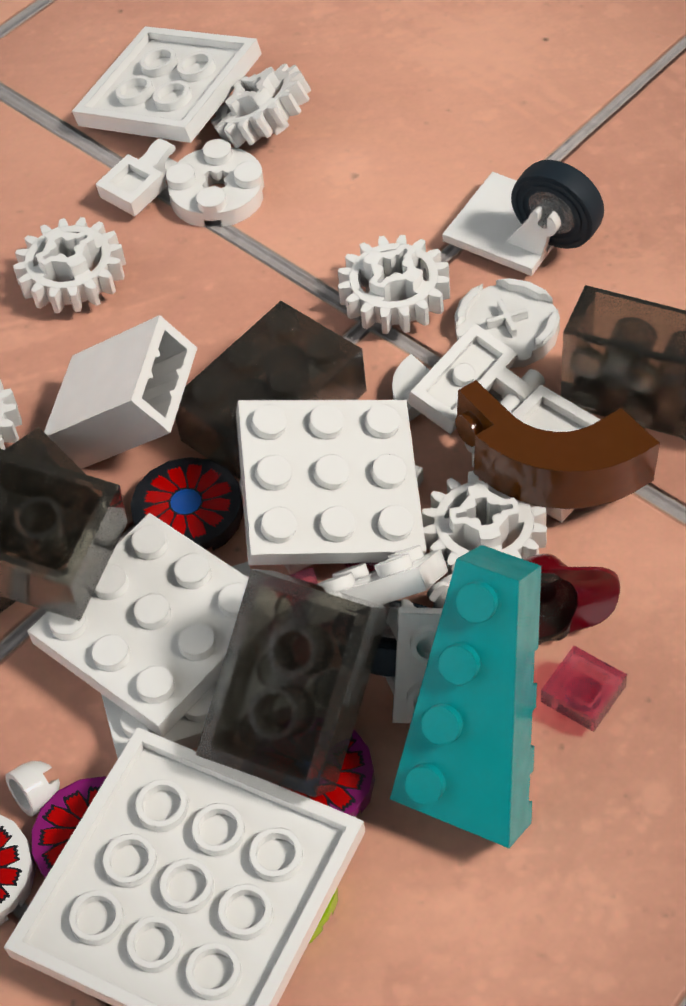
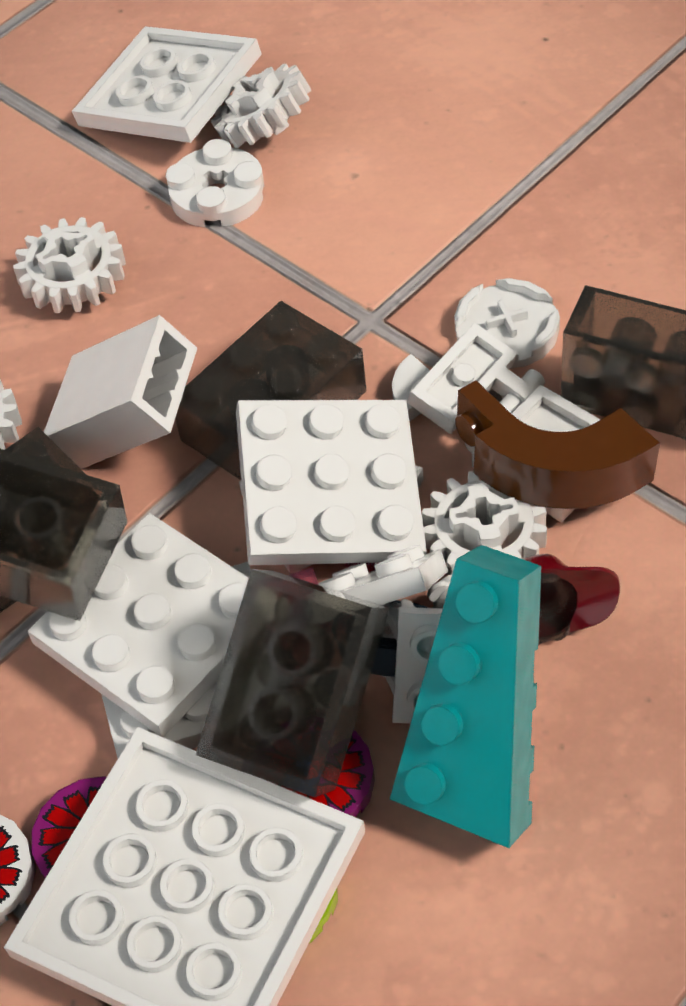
(31, 787): white hinge -> none
(137, 181): white plate -> none
(193, 498): tile -> none
(394, 284): white gear -> none
(528, 216): plate -> none
(583, 688): clear pink plate -> none

